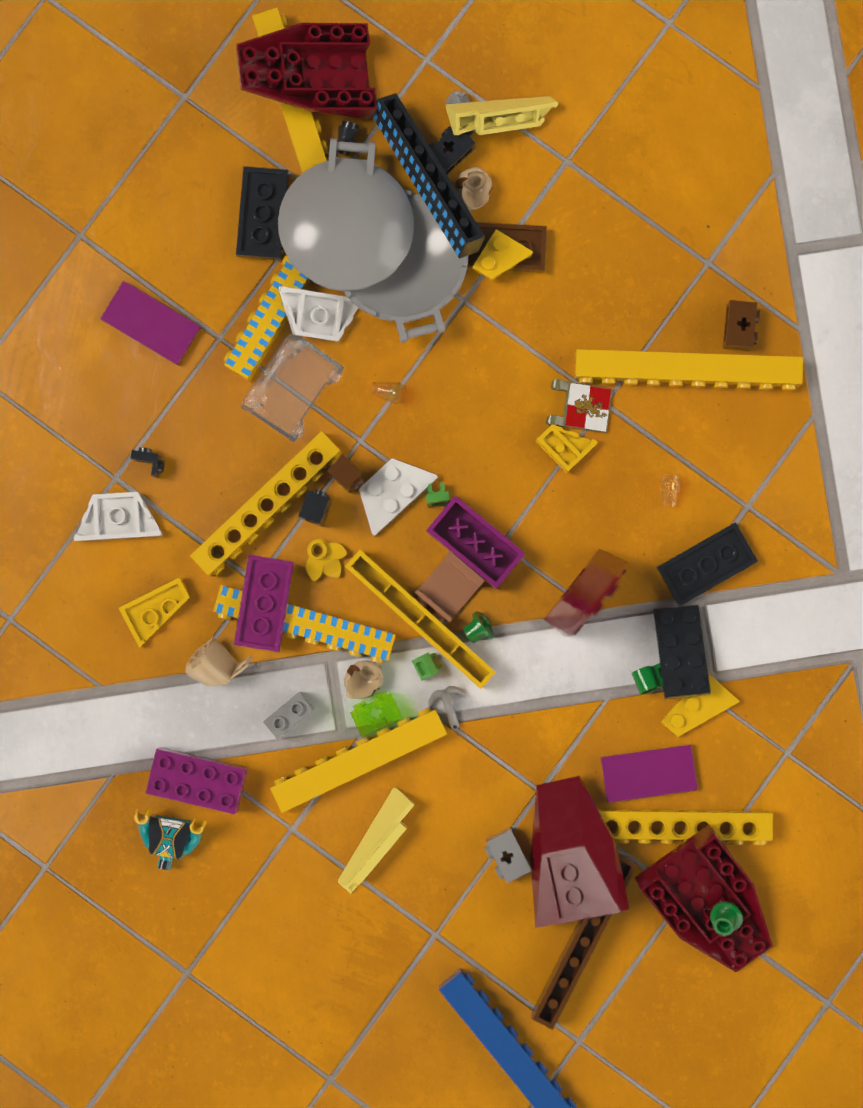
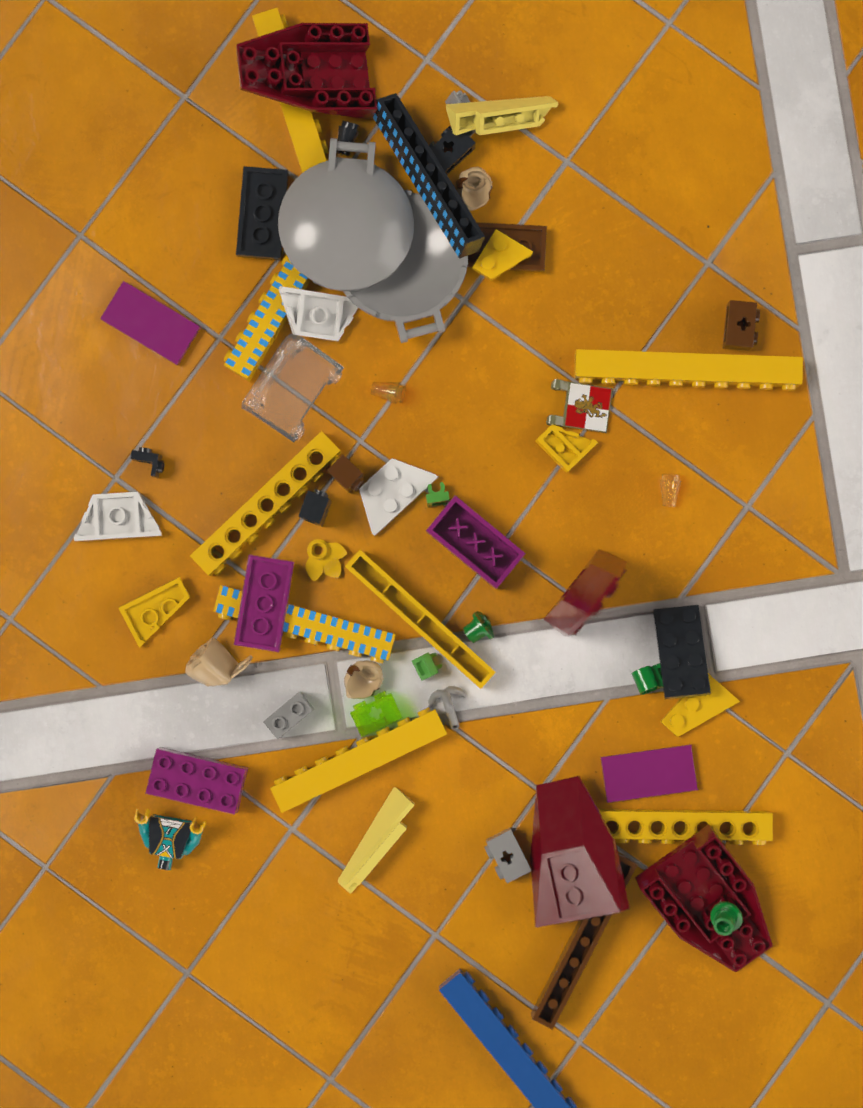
(448, 587): nougat panel -> none
(707, 564): black plate -> none

